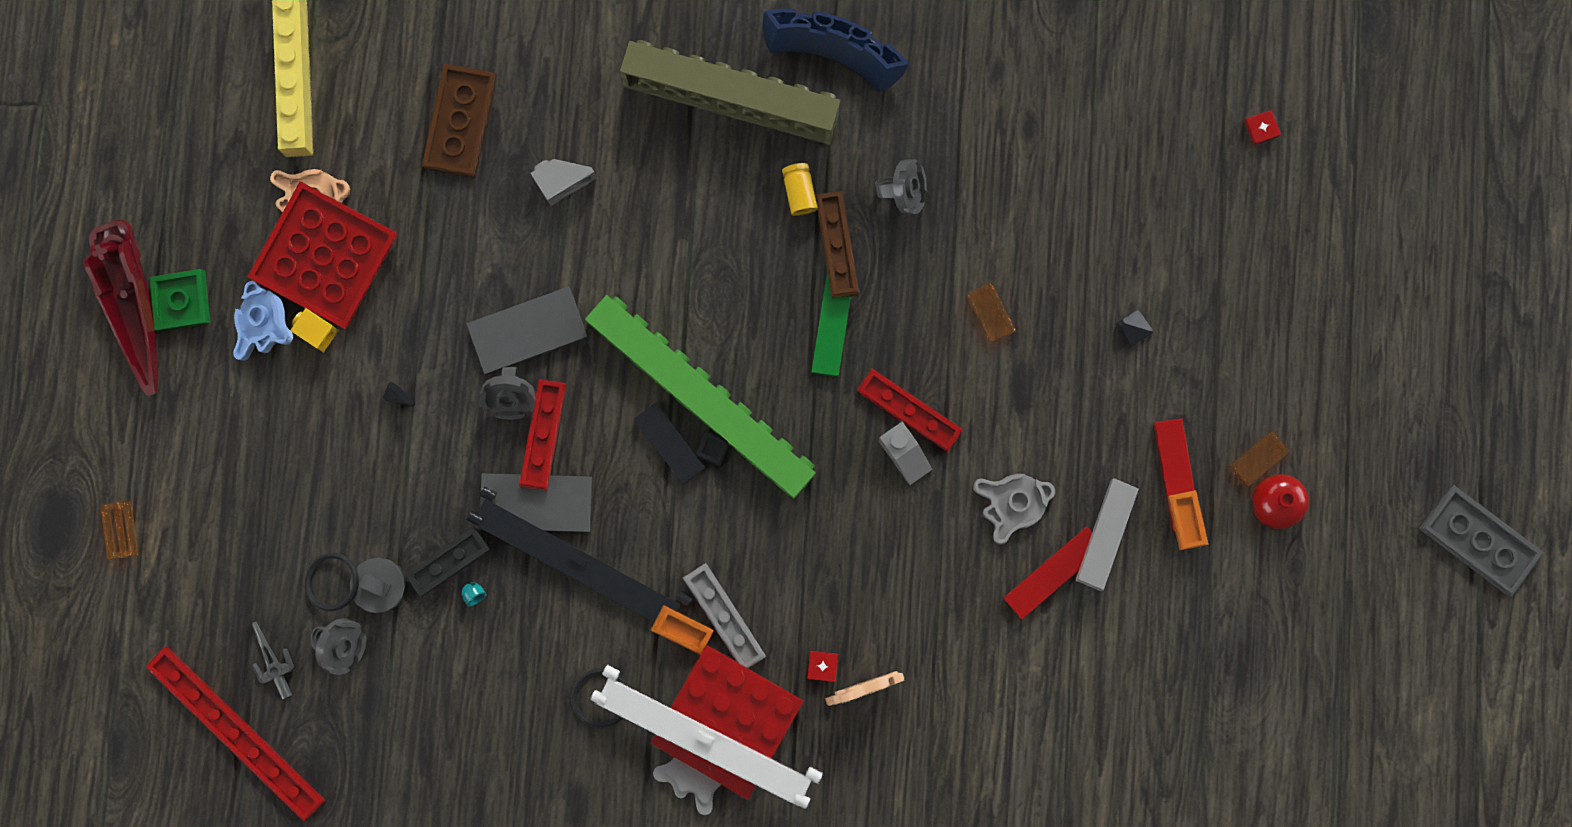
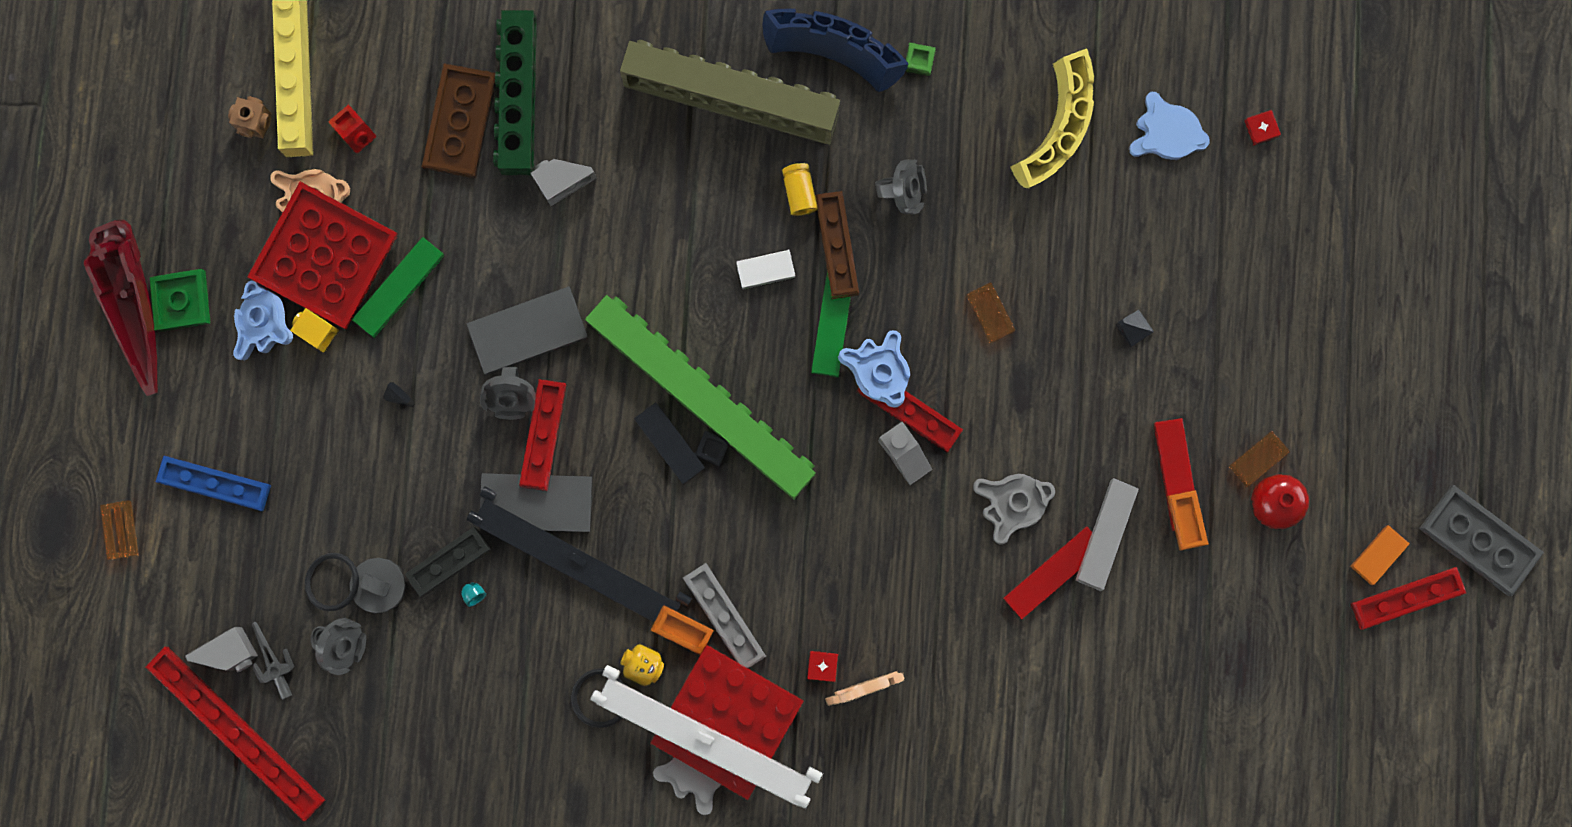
(213, 483): none -> blue tile
(226, 652): none -> light grey slope
(250, 124): none -> medium nougat brick
(352, 129): none -> red bracket
(398, 287): none -> green tile
(512, 24): none -> dark green brick
(642, 665): none -> yellow head
(765, 269): none -> white tile
(879, 369): none -> light blue tile
(920, 59): none -> bright green tile
(1071, 121): none -> light yellow brick
(1169, 130): none -> light blue tile
(1379, 555): none -> orange tile
(1408, 598): none -> red tile

